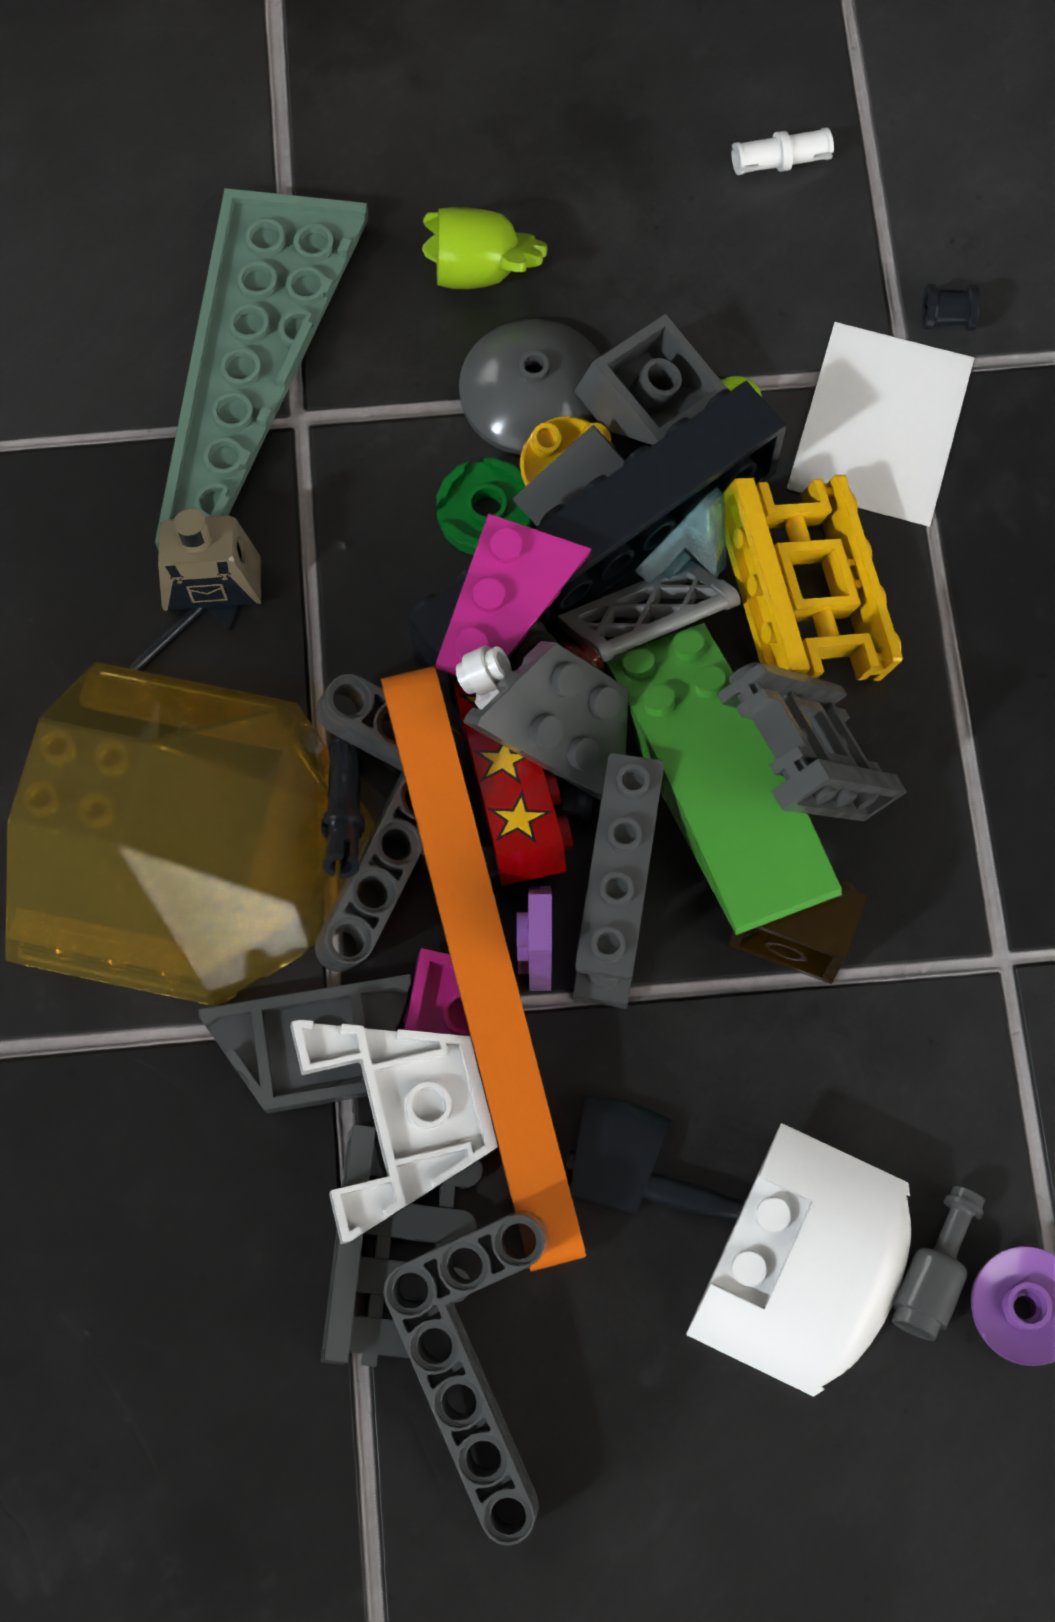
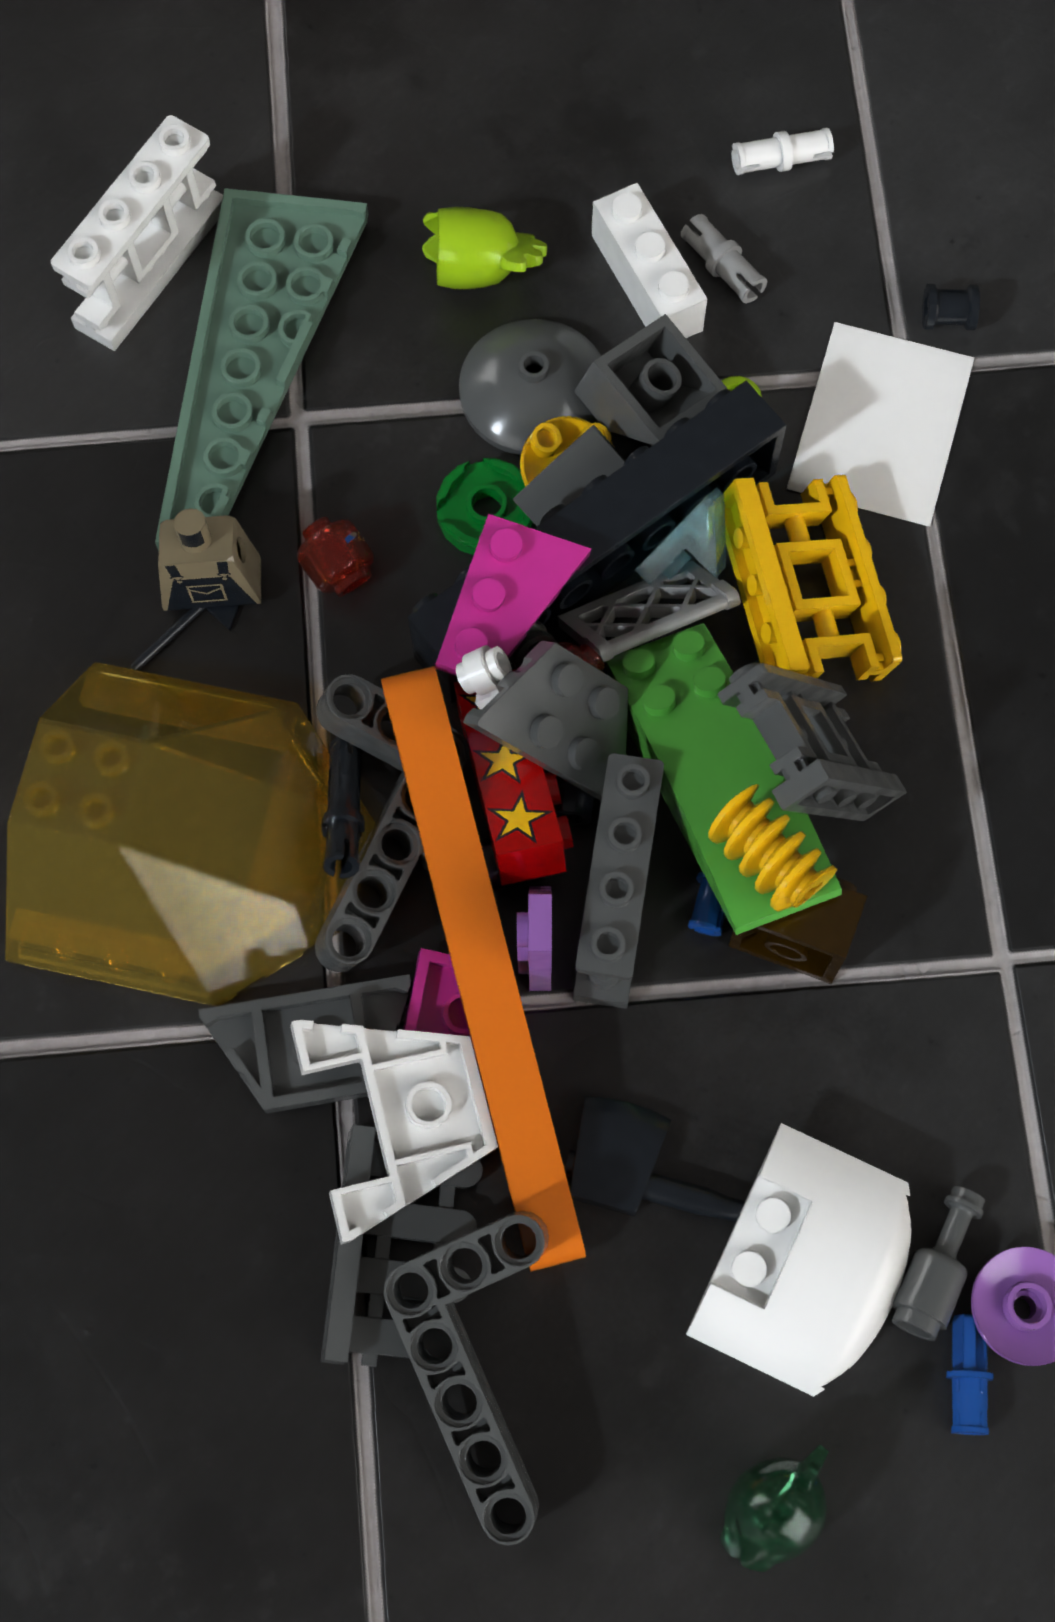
(139, 233): none -> white fence
(335, 556): none -> clear red head
(647, 261): none -> white brick
(707, 913): none -> blue pin
(723, 258): none -> light grey pin
(768, 851): none -> yellow piece
(777, 1509): none -> clear green piece
(969, 1378): none -> blue axle

